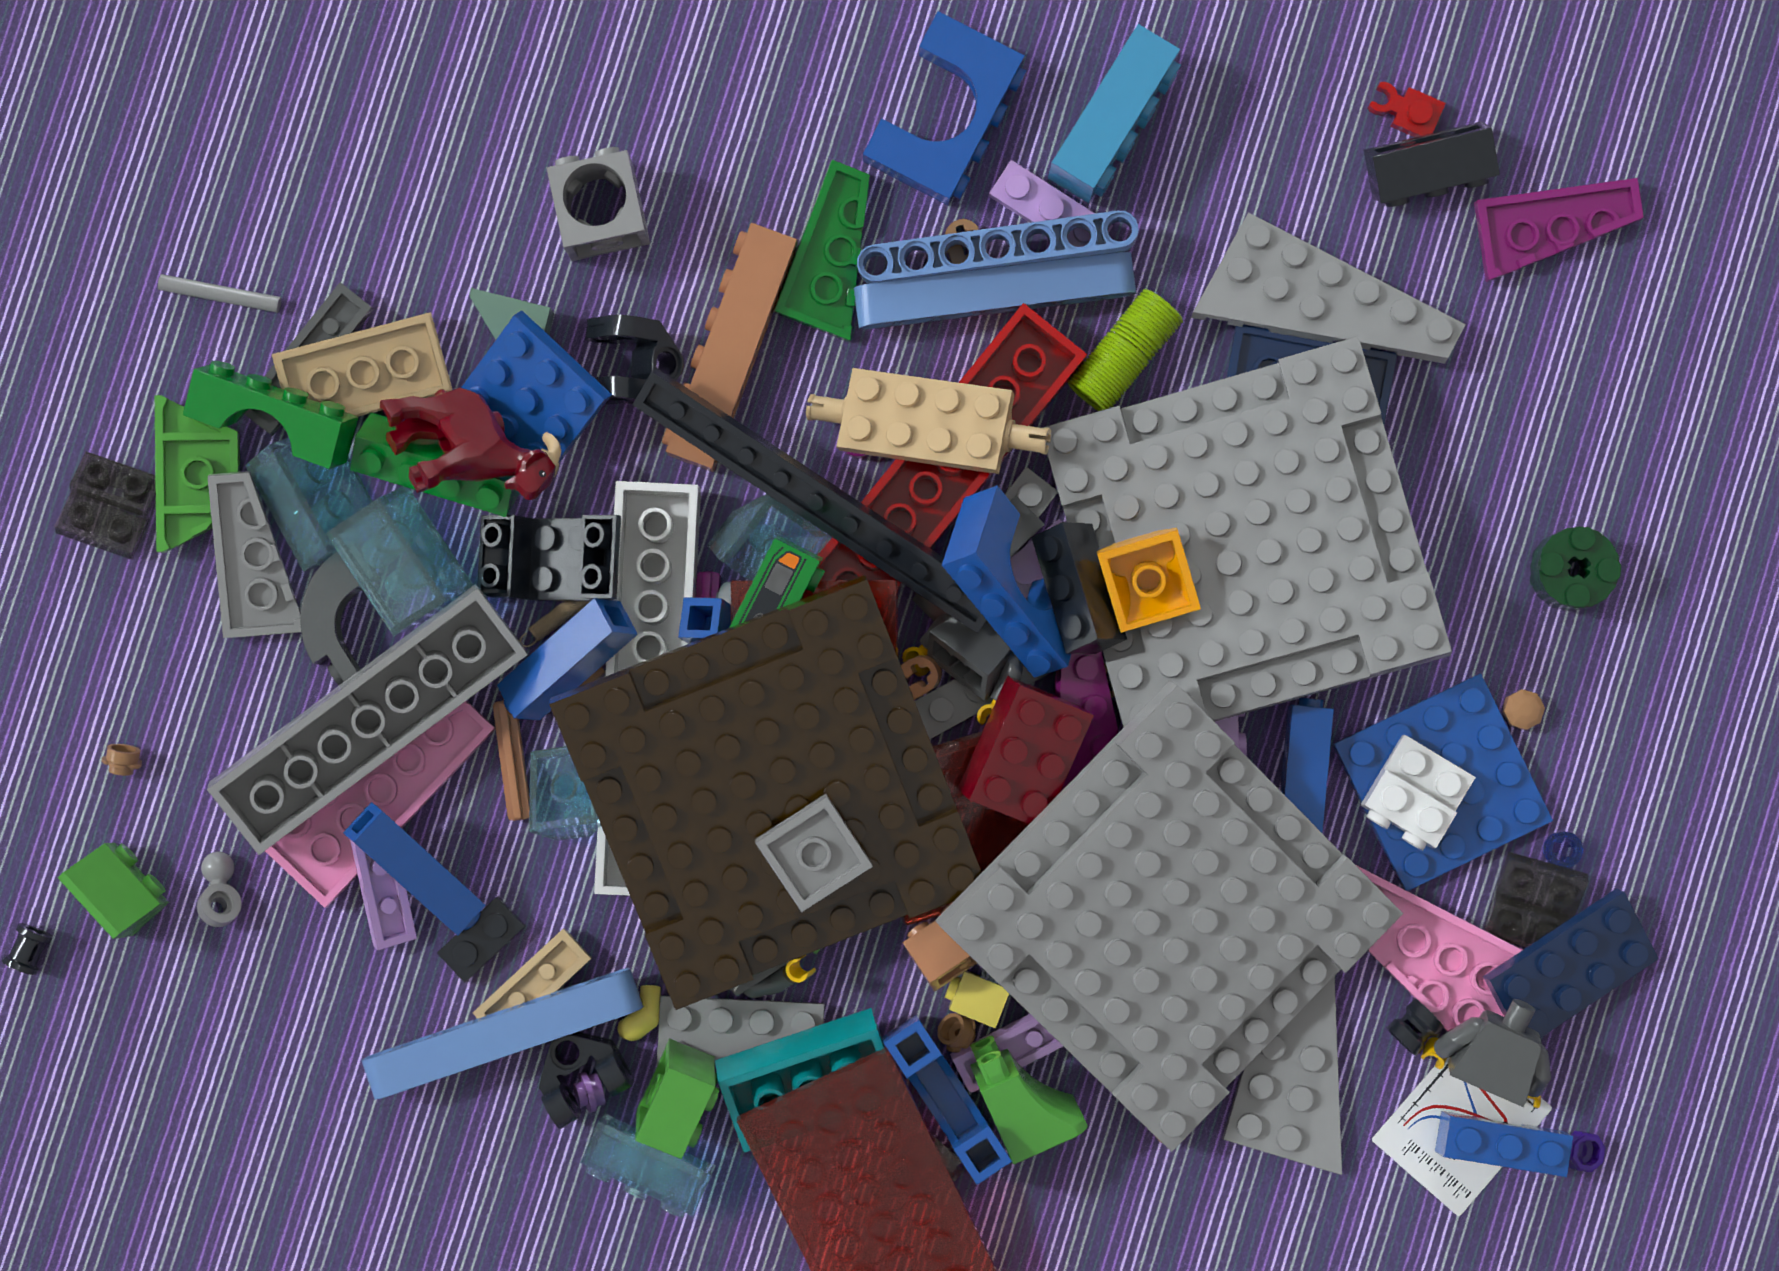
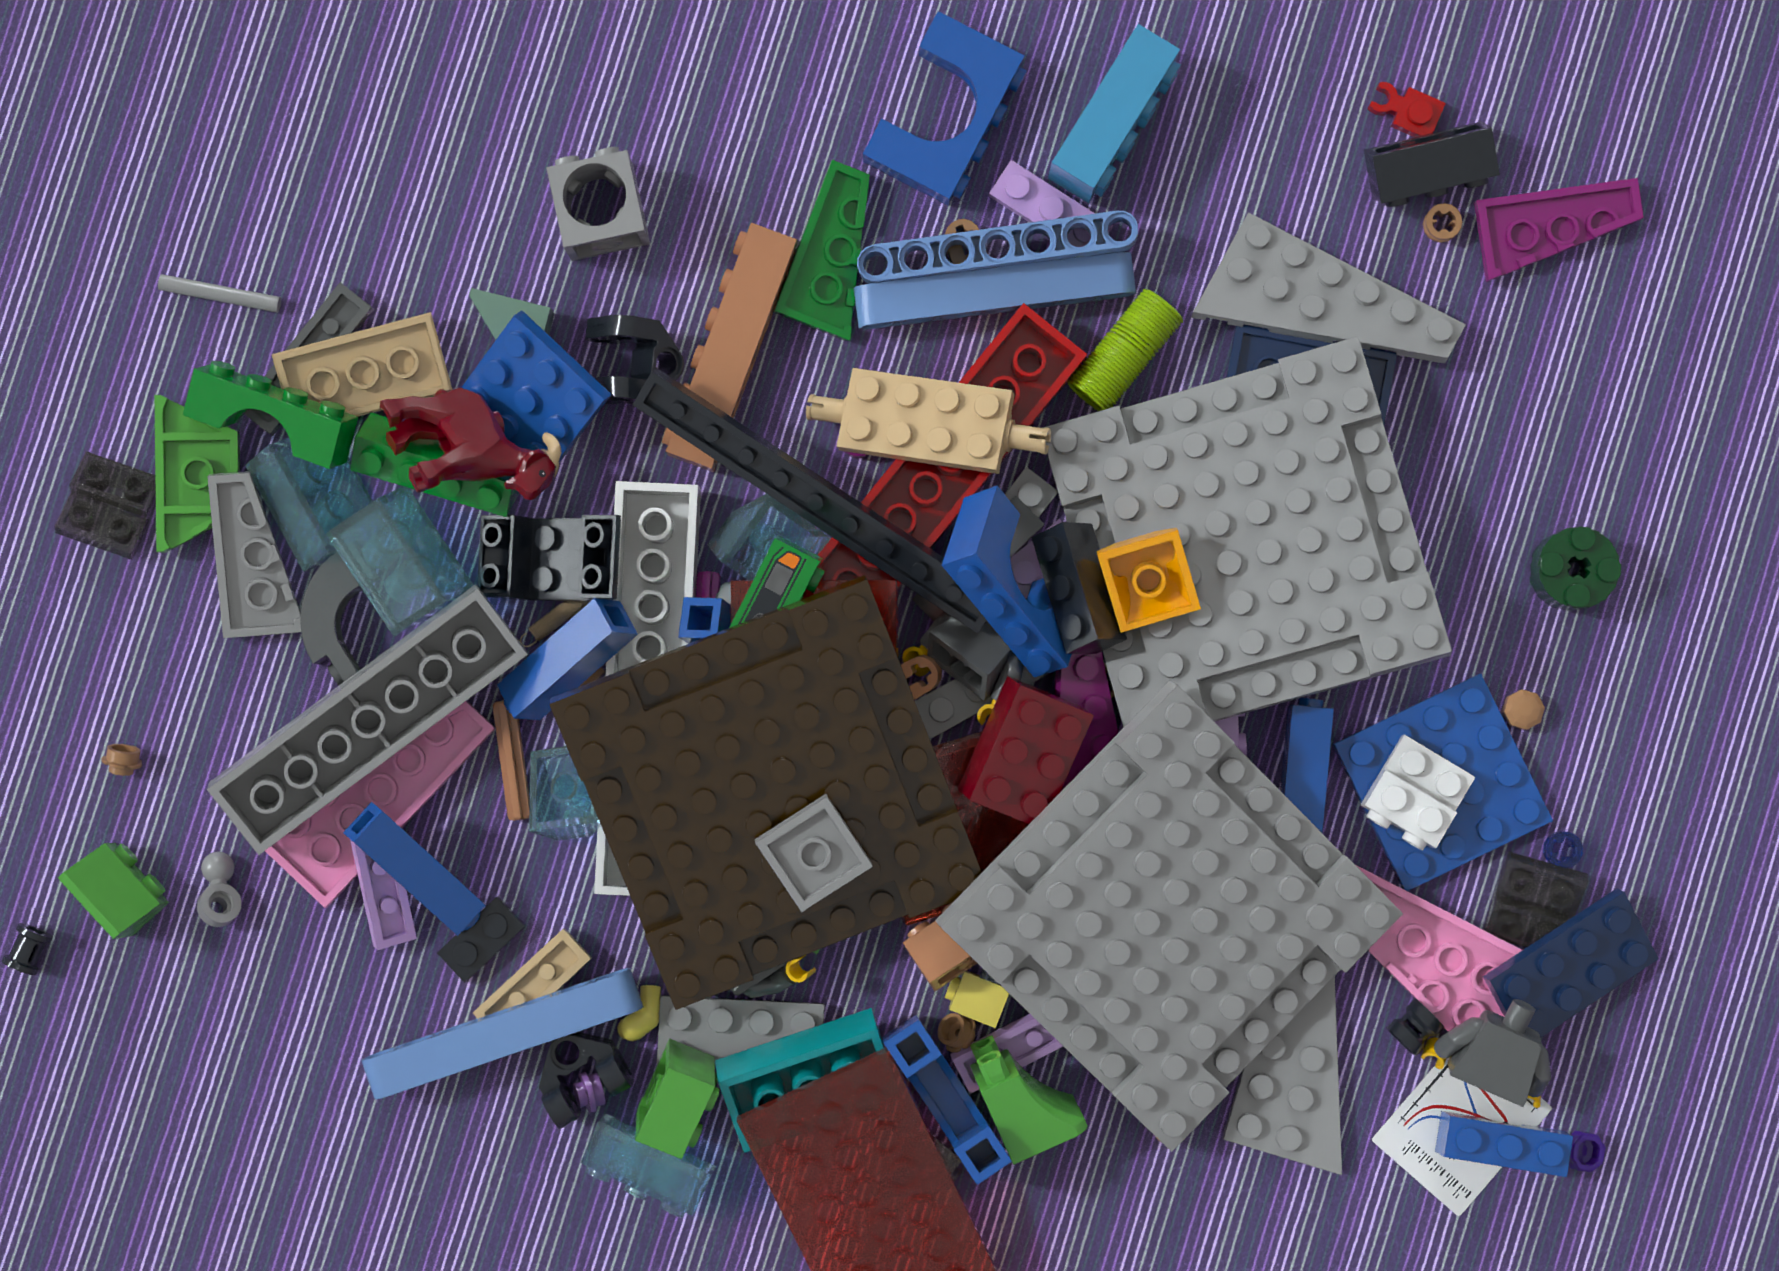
(1443, 235): none -> medium nougat bush

